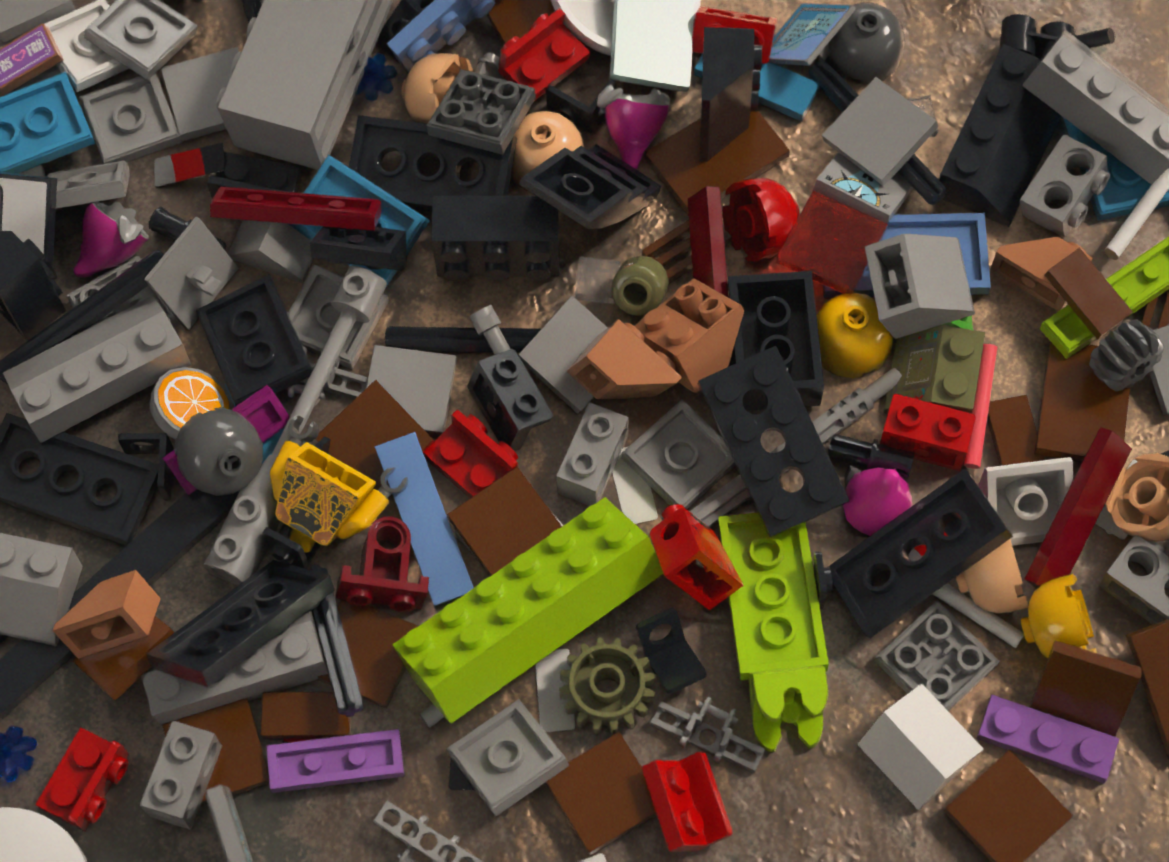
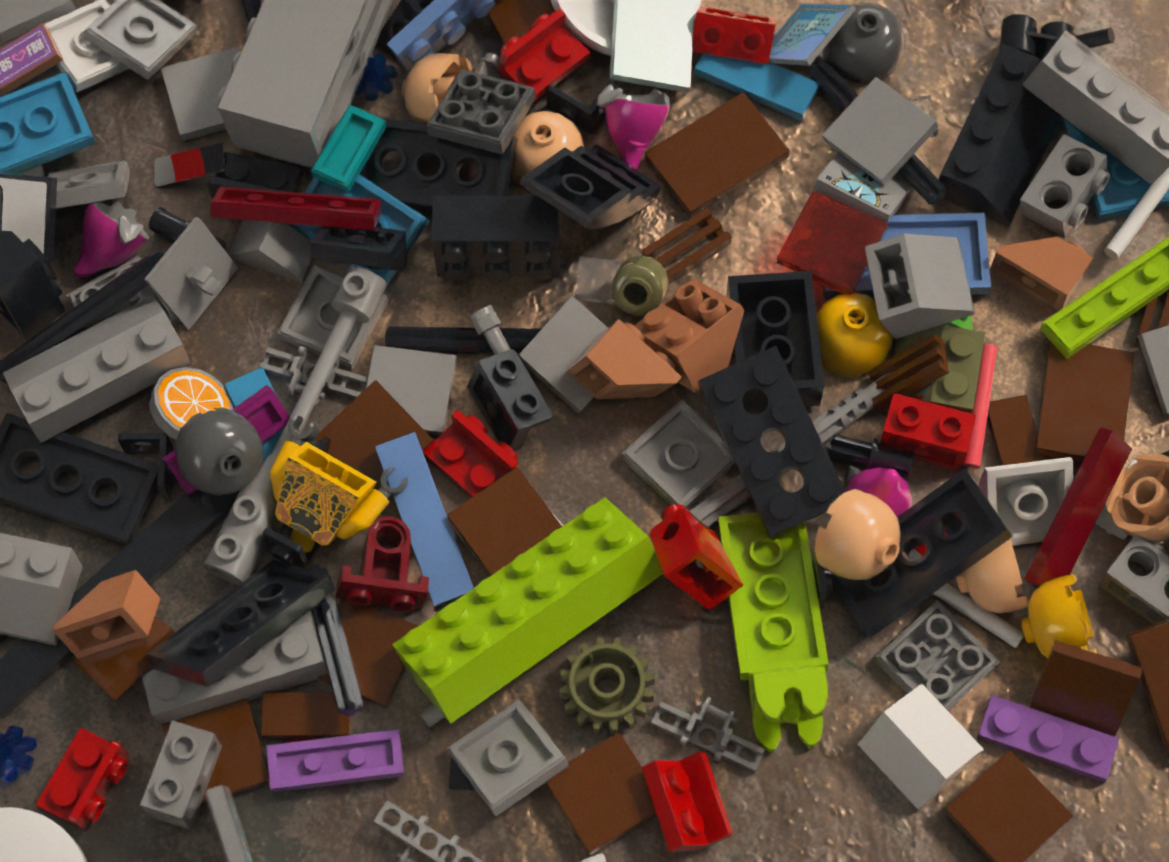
(130, 119): light grey tile -> none
(254, 340): black tile -> none
(348, 148): none -> teal tile
(551, 706): white sticker -> none
(592, 455): light grey brick -> none
(633, 493): white sticker -> none
(671, 656): black bracket -> none
(708, 239): dark red tile -> none
(728, 86): black slope -> none
(759, 217): red cylinder -> none
(859, 536): none -> light nougat cylinder
(907, 367): none -> reddish brown tile
(1088, 293): reddish brown tile -> none
(1126, 355): dark grey gear -> none

